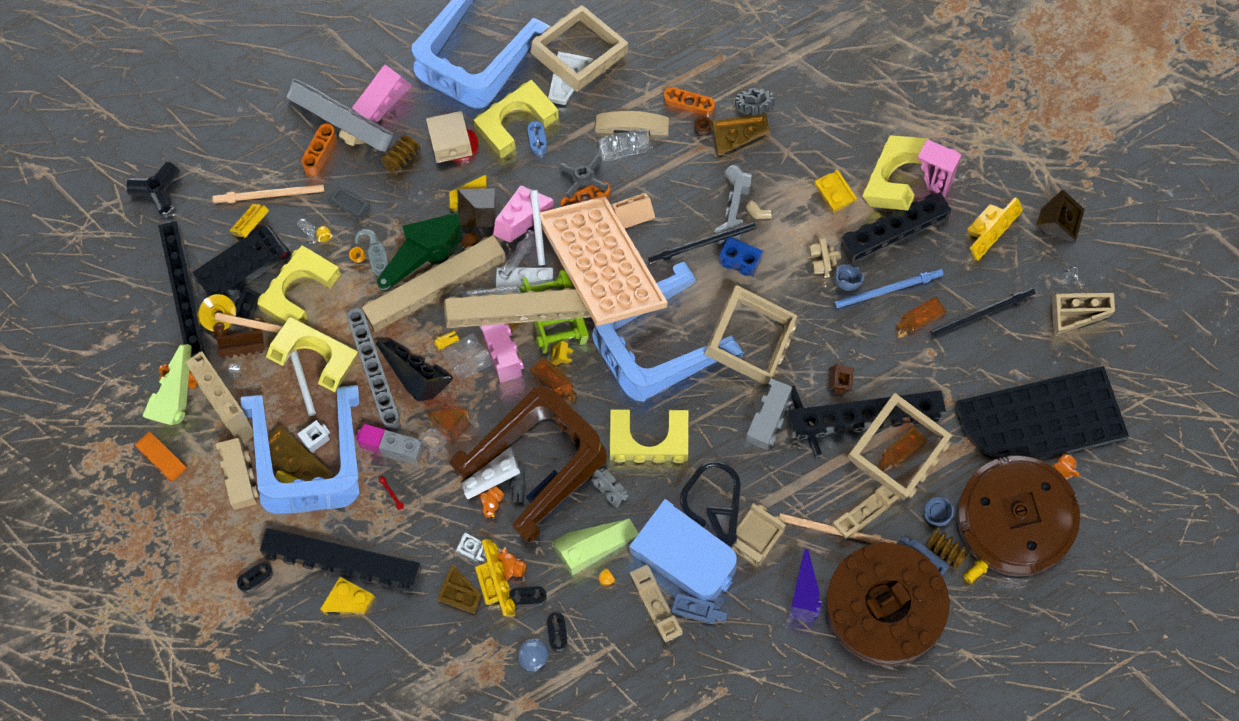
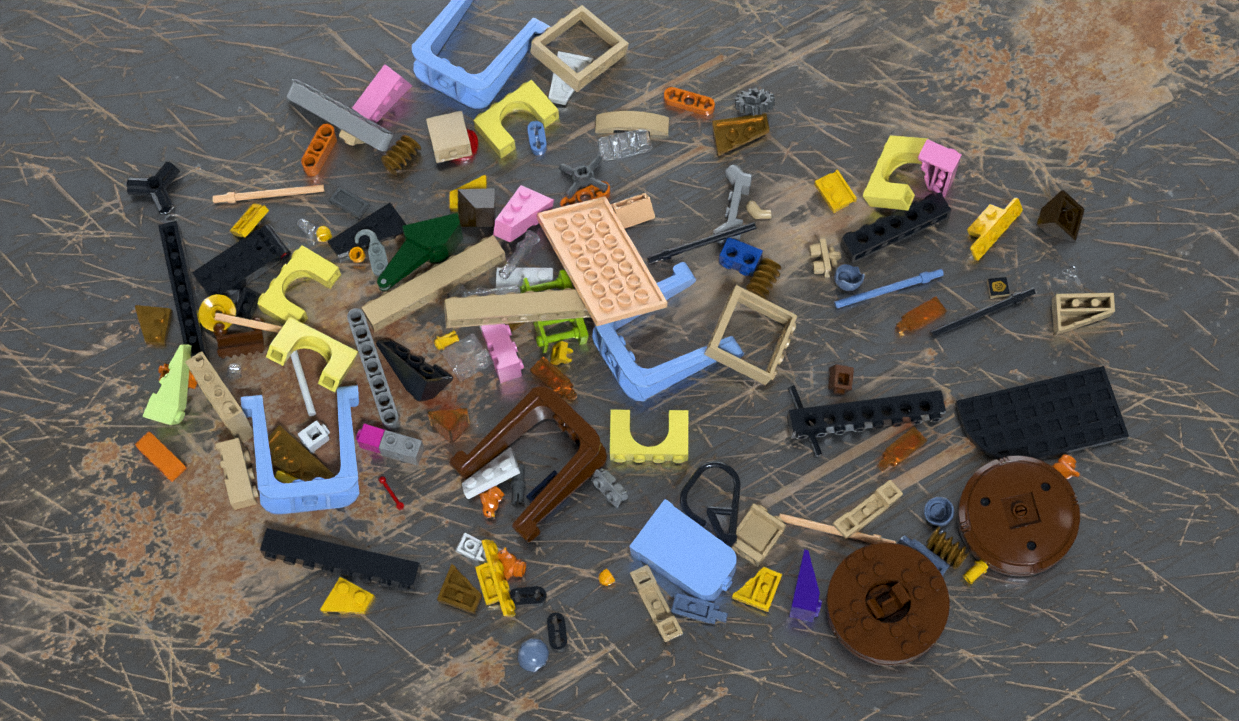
(154, 323): none -> pearl gold wing
(257, 581): black beam -> none
(384, 223): none -> black wing
(433, 441): clear panel -> none
(469, 239): reddish brown tile -> none
(537, 227): white bar -> none
(588, 545): yellowish green wedge -> none
(702, 125): reddish brown tile -> none
(759, 590): none -> yellow wing
(764, 277): none -> pearl gold piece
(770, 415): light grey wedge -> none
(855, 457): tan window -> none
(998, 287): none -> tile

